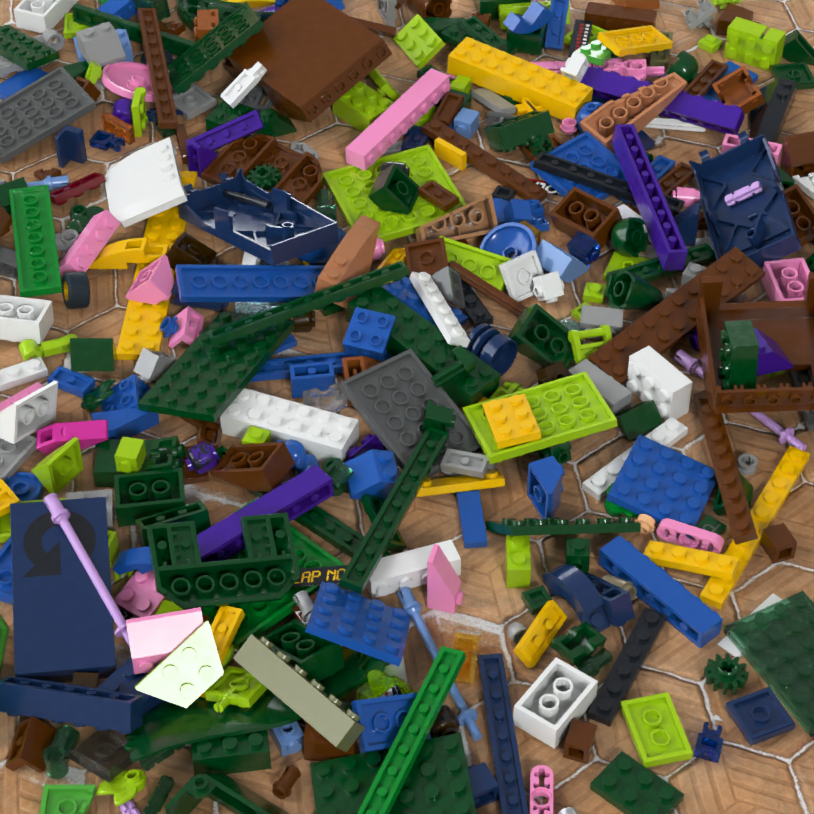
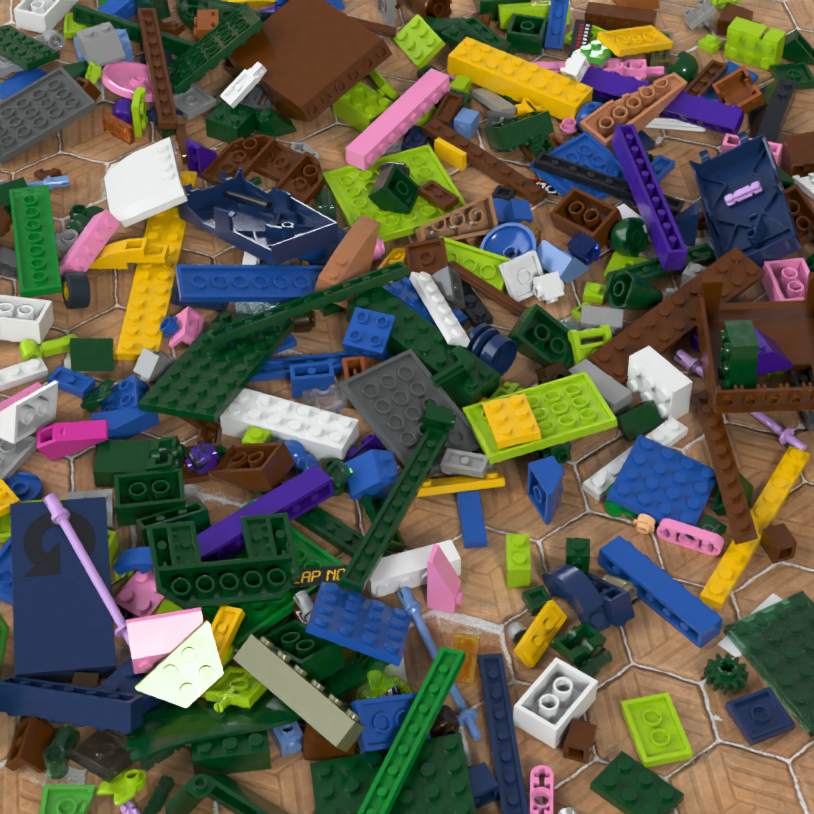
(60, 466): lime slope -> none
(70, 146): dark blue panel -> none
(77, 188): dark red plate -> none
(105, 140): clear blue plate -> none
(130, 455): lime brick -> none
(153, 283): bright pink slope -> none
(189, 251): dark brown slope -> none
(231, 131): dark purple plate -> none
(264, 176): dark green gear -> none
(283, 786): reddish brown pin -> none
(533, 19): blue brick -> none
(539, 220): blue slope -> none
(556, 526): dark green wing -> none
(627, 667): black plate -> none
(676, 177): reddish brown plate -> none
(686, 194): bright pink brick -> none
(692, 560): yellow plate -> none
(709, 744): clear blue plate -> none
(747, 469): light grey bush -> none

